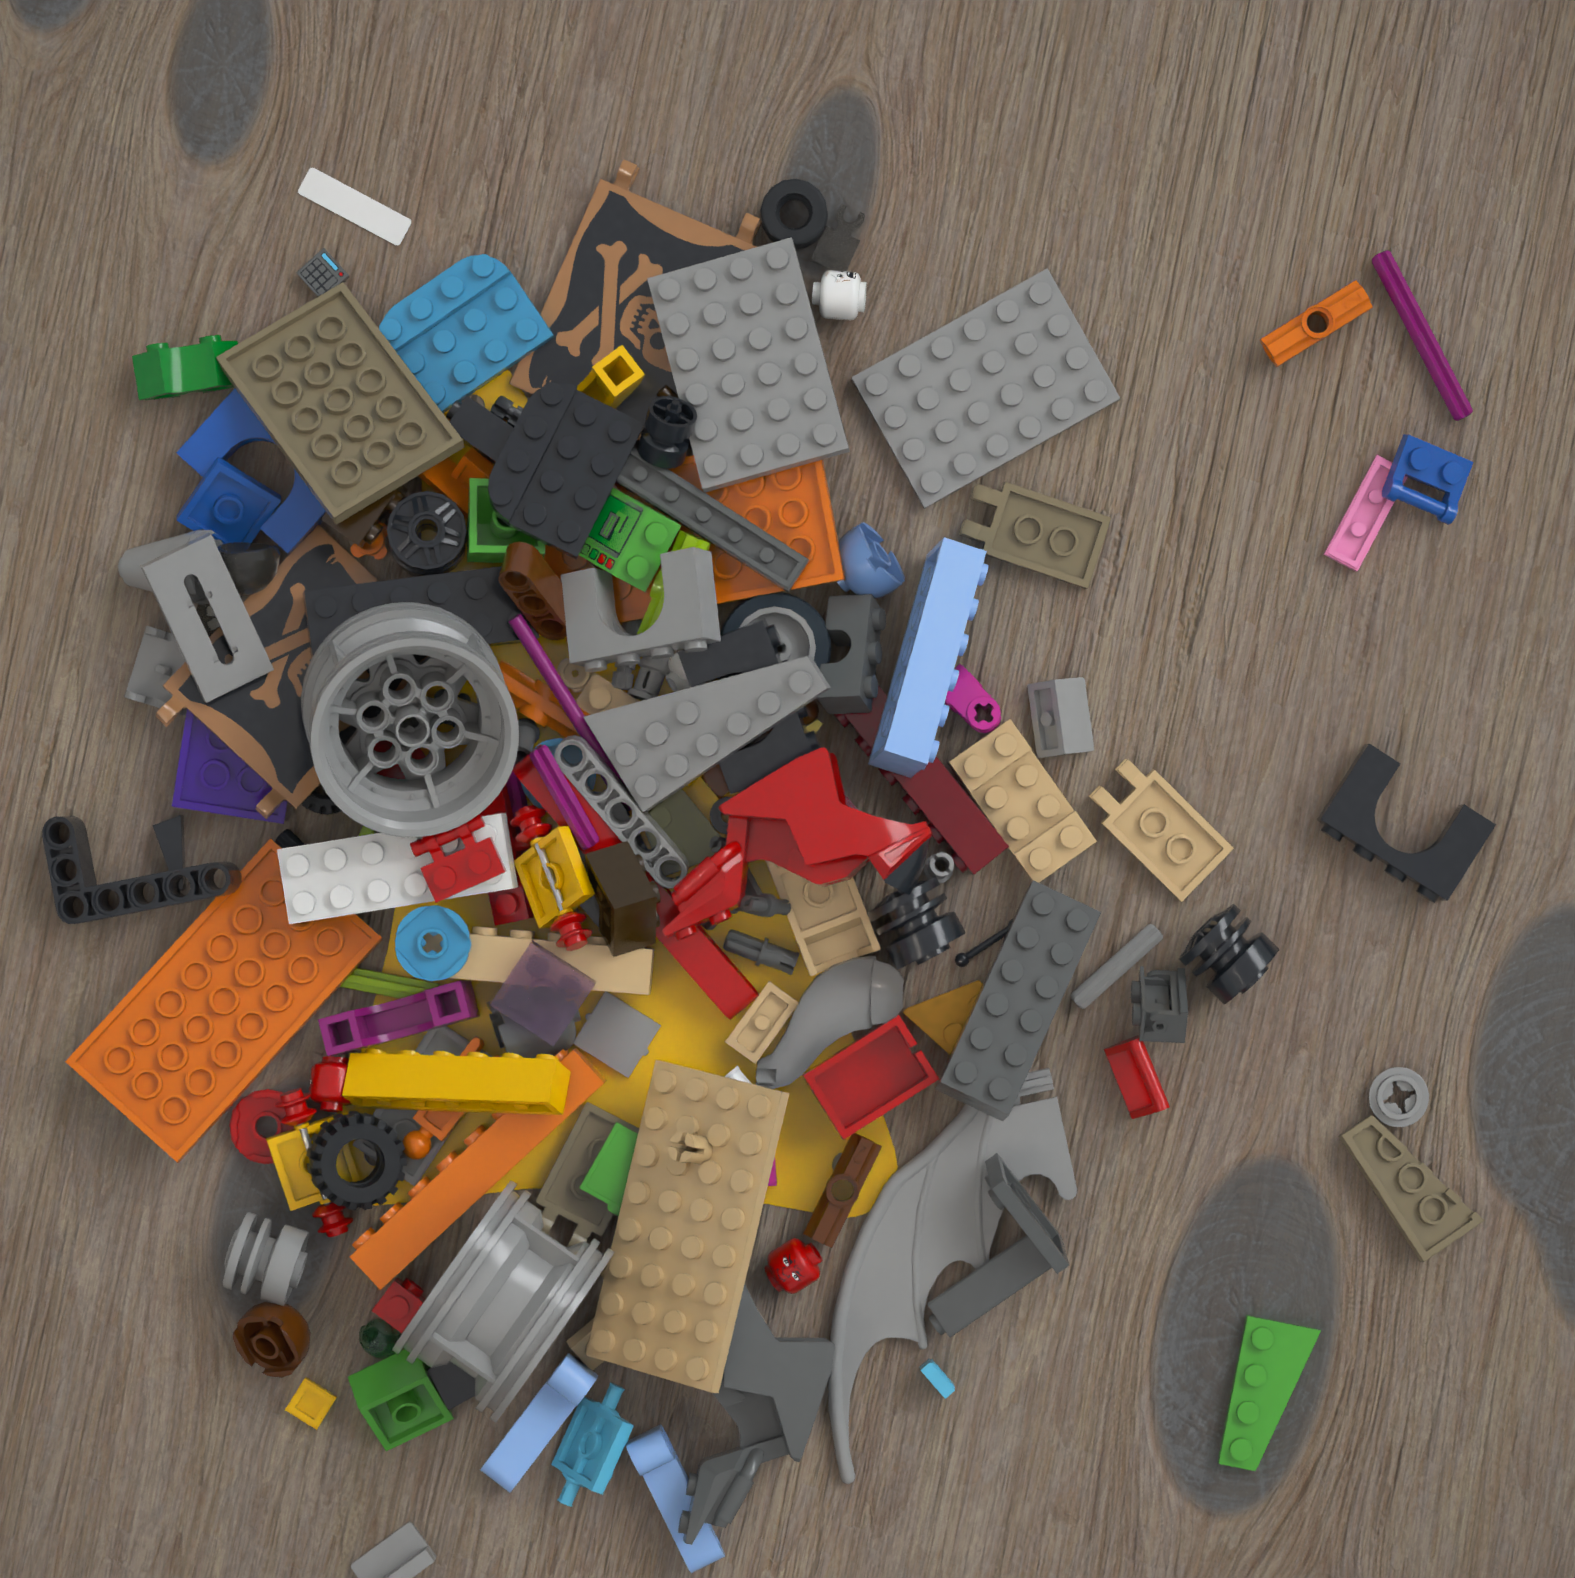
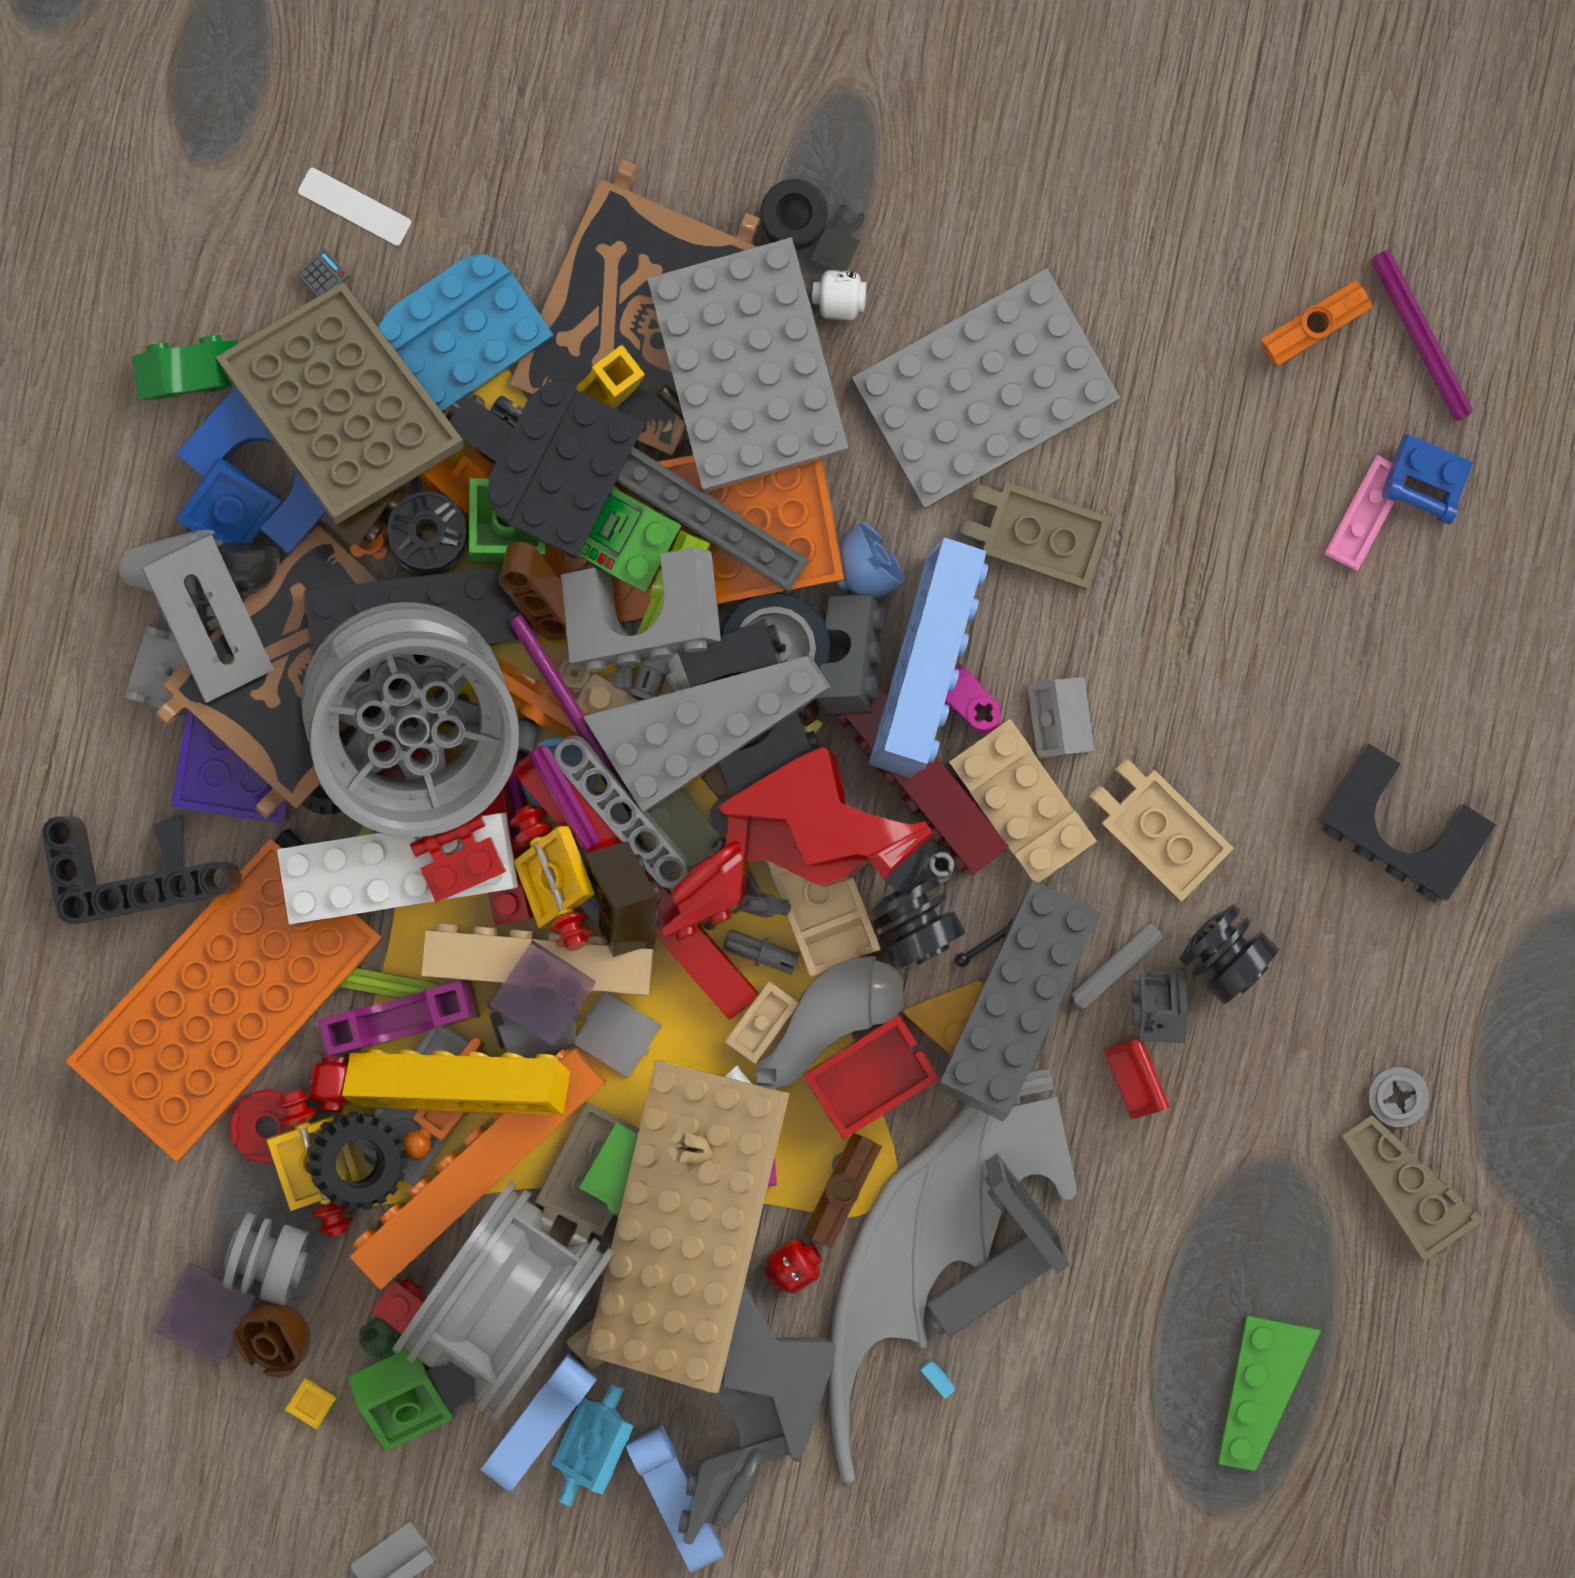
(204, 1313): none -> clear purple plate
(432, 965): dark azure plate -> none
(667, 432): black wheel -> none

